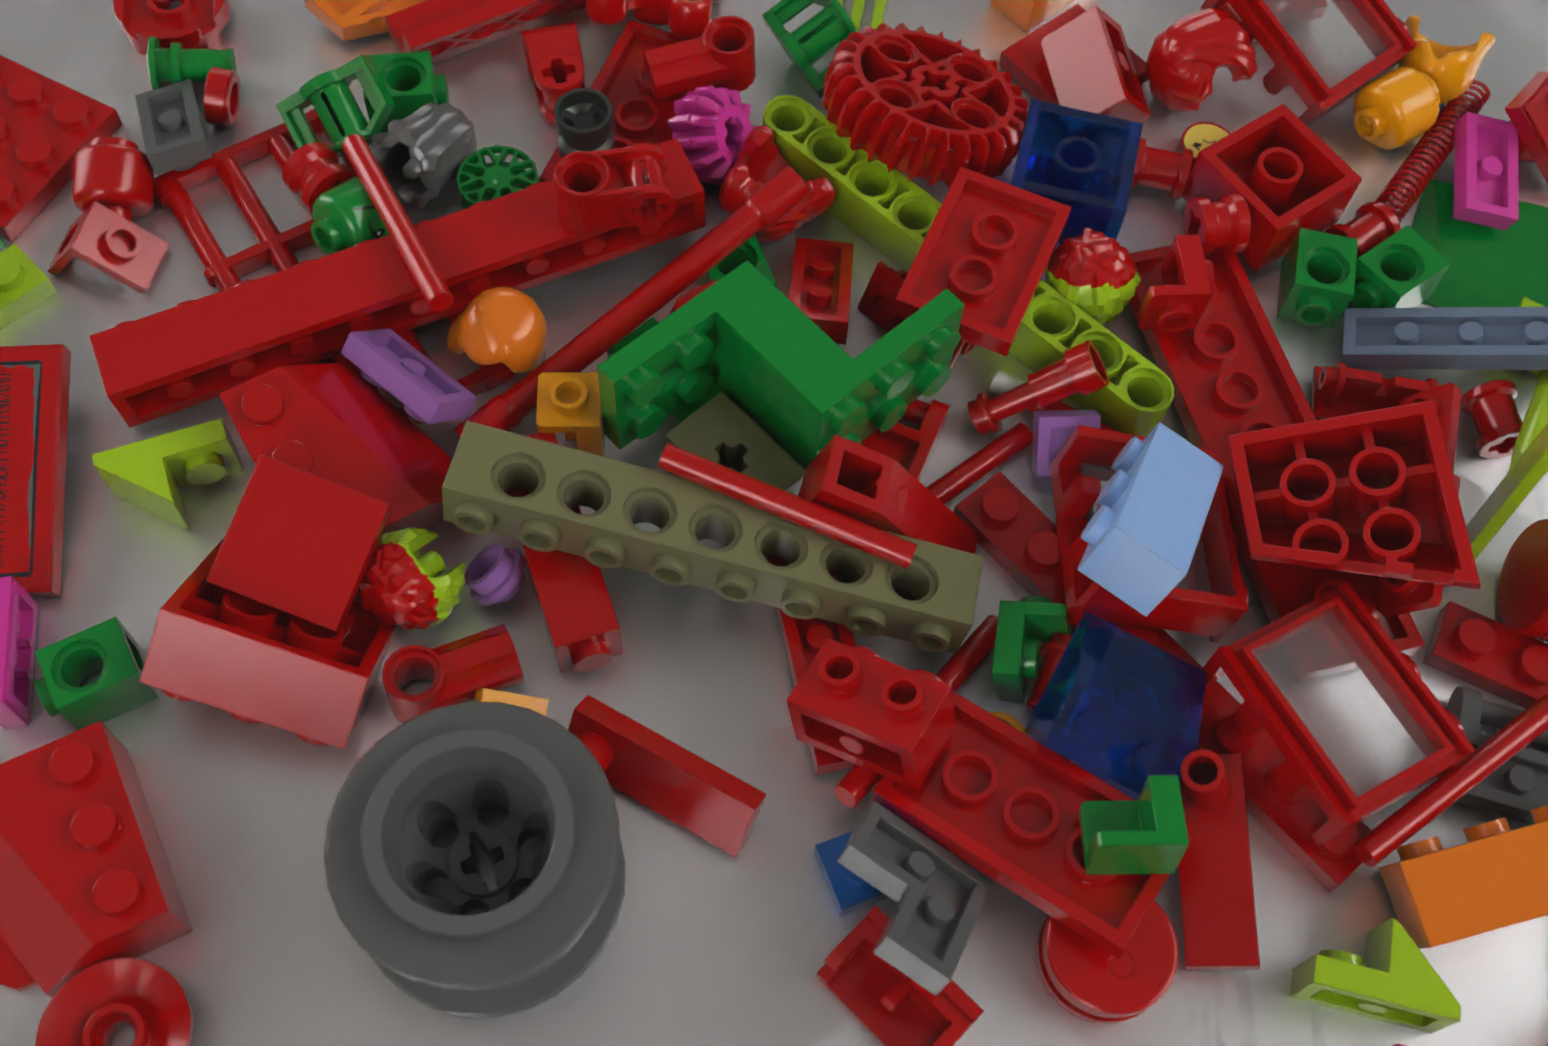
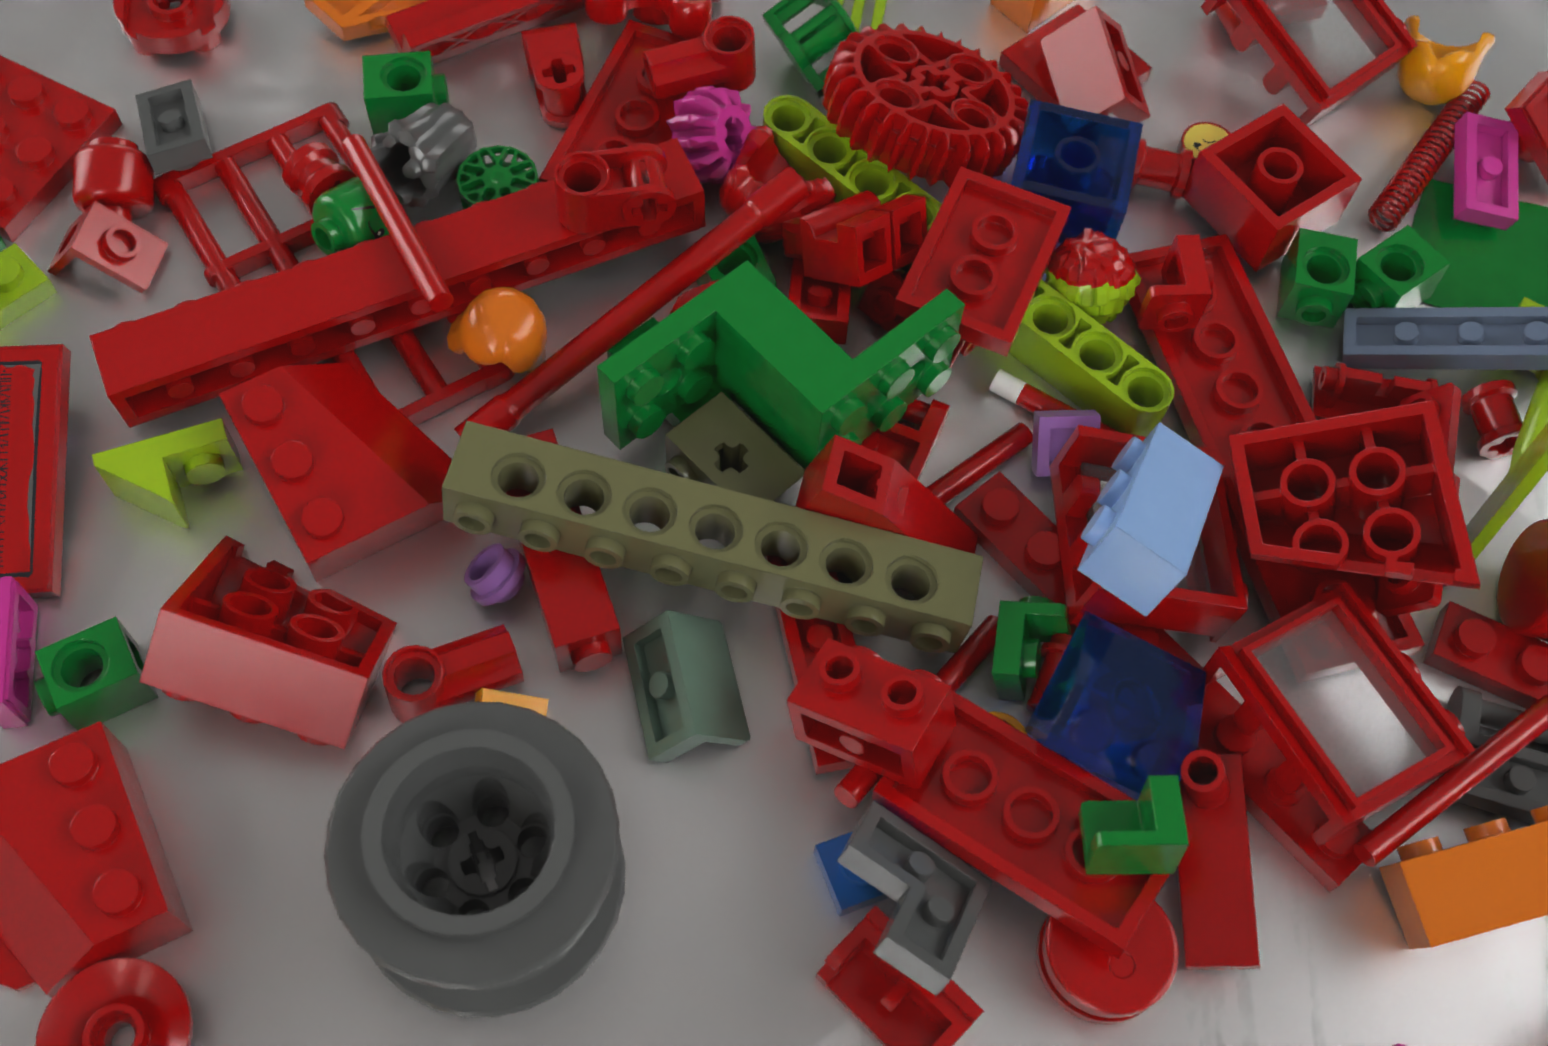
(181, 64): green pin -> none
(222, 96): red tile -> none
(299, 543): red tile -> none
(337, 105): green piece -> none
(404, 586): red piece -> none
(409, 376): medium lavender plate -> none
(571, 406): light orange bracket -> none
(583, 121): pearl dark grey wheel -> none
(668, 776): red piece -> none
(684, 685): none -> sand green panel
(787, 506): red bar -> none
(857, 238): none -> red hips
(1077, 372): red piece -> none
(1191, 51): red hair -> none
(1219, 223): red wheel -> none
(1371, 226): red bush -> none
(1390, 987): lime slope -> none
(1396, 108): light orange head -> none

